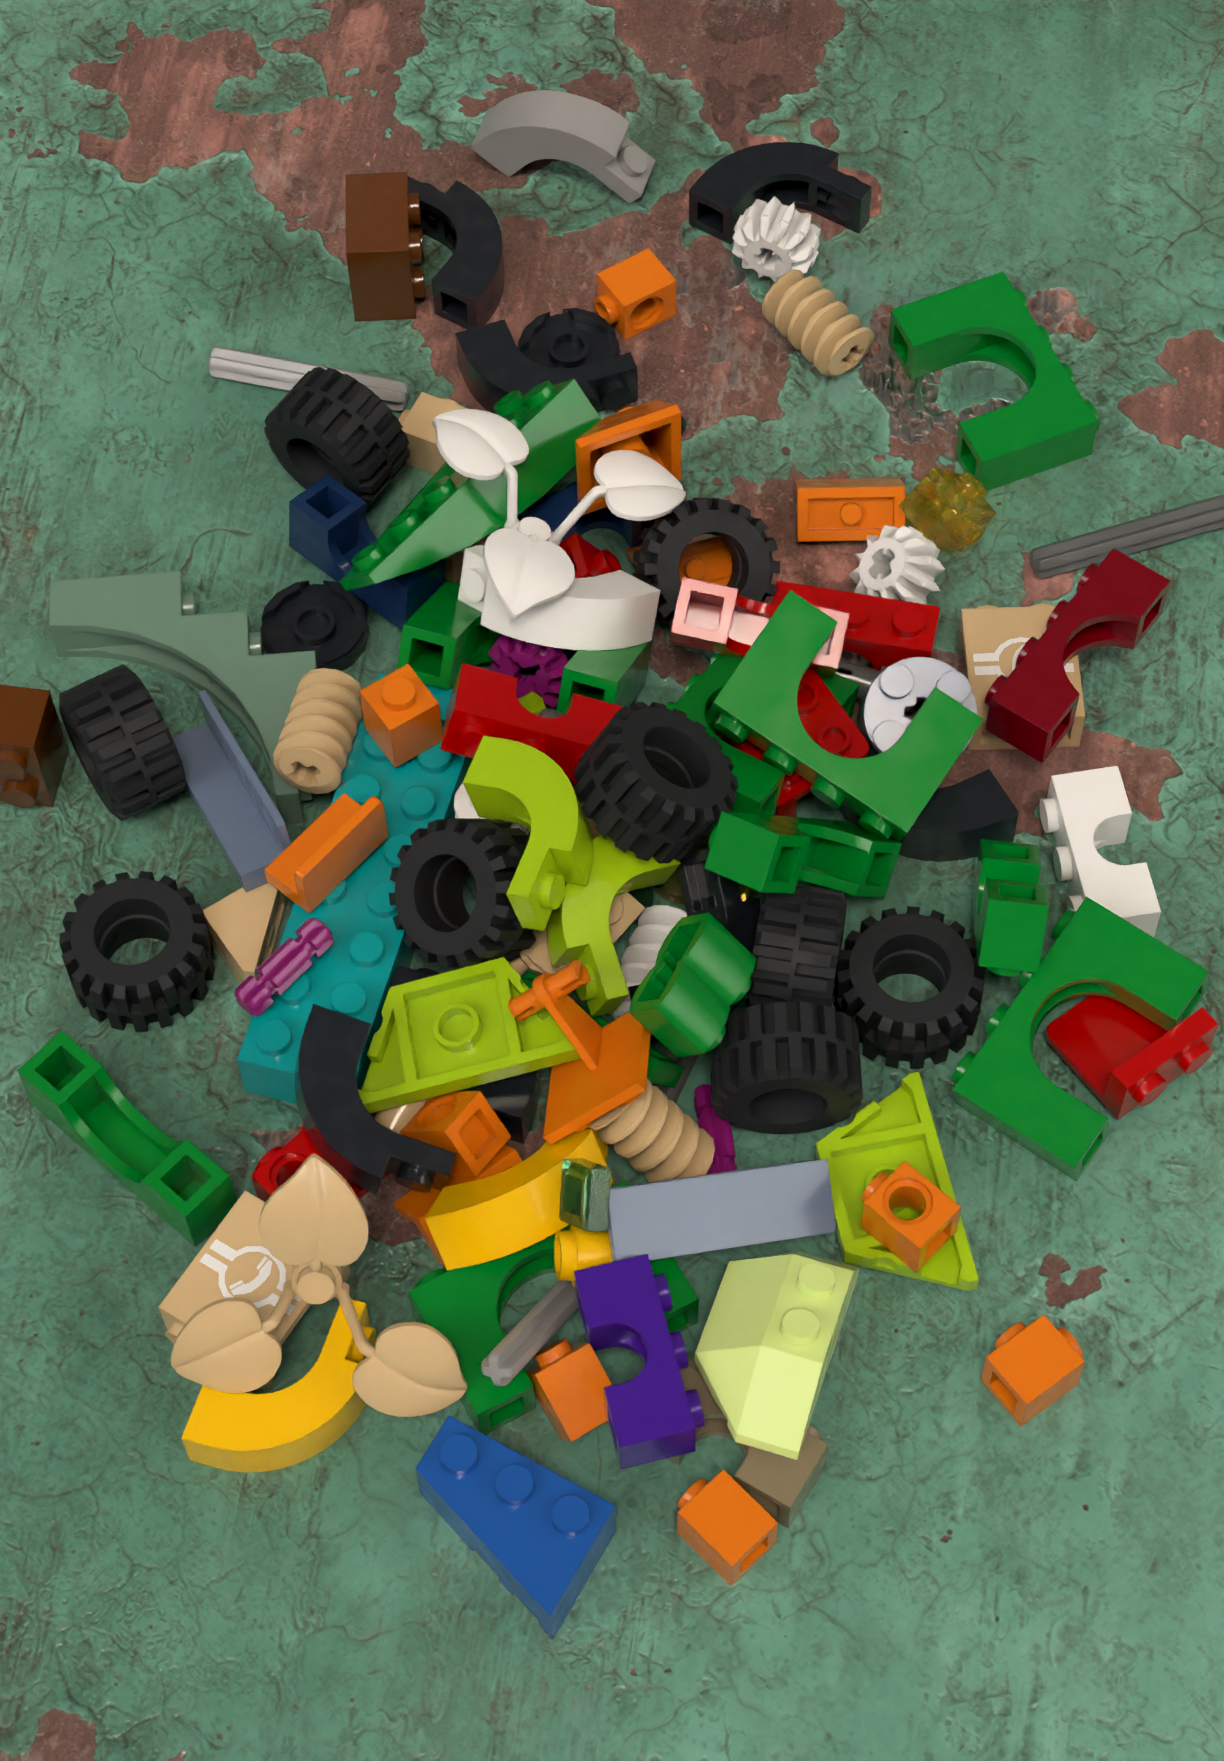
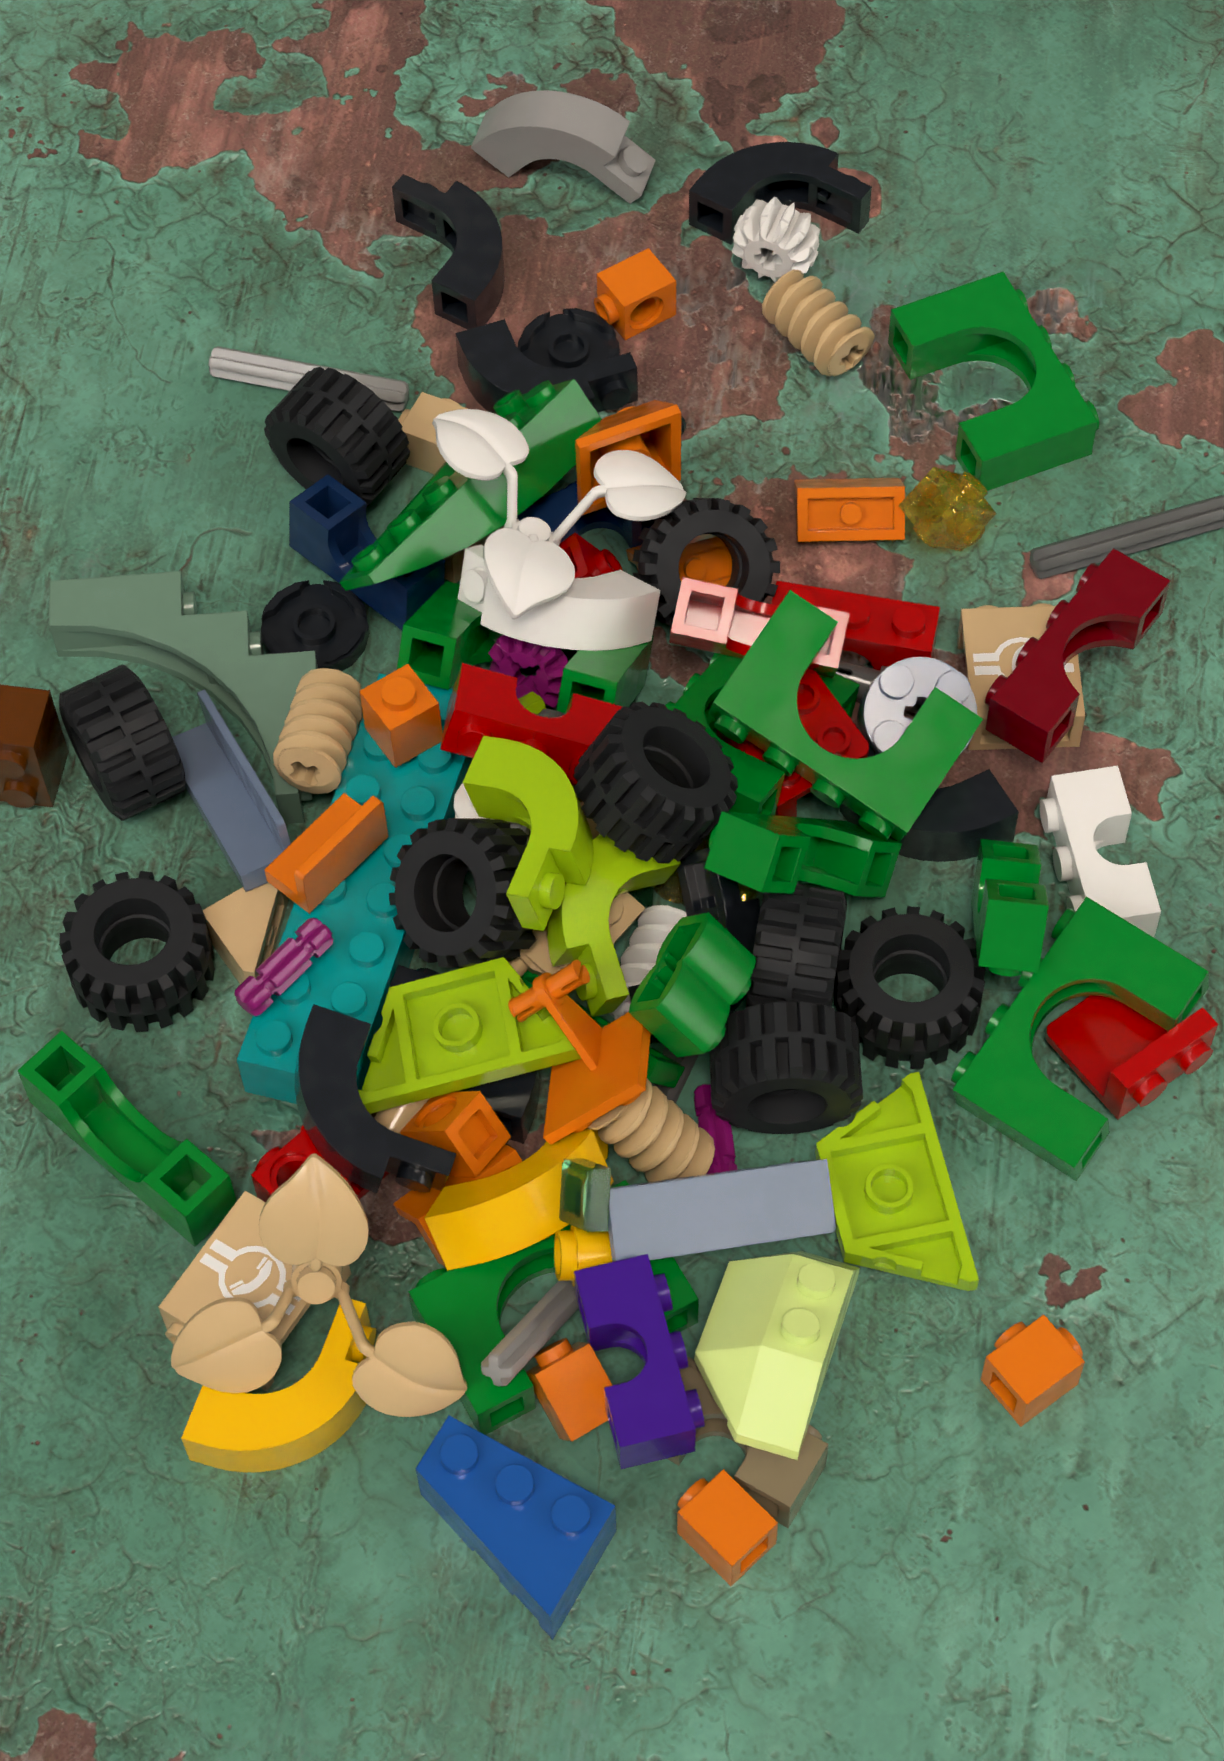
(383, 246): reddish brown brick -> none
(898, 565): white gear -> none
(914, 1239): orange brick -> none

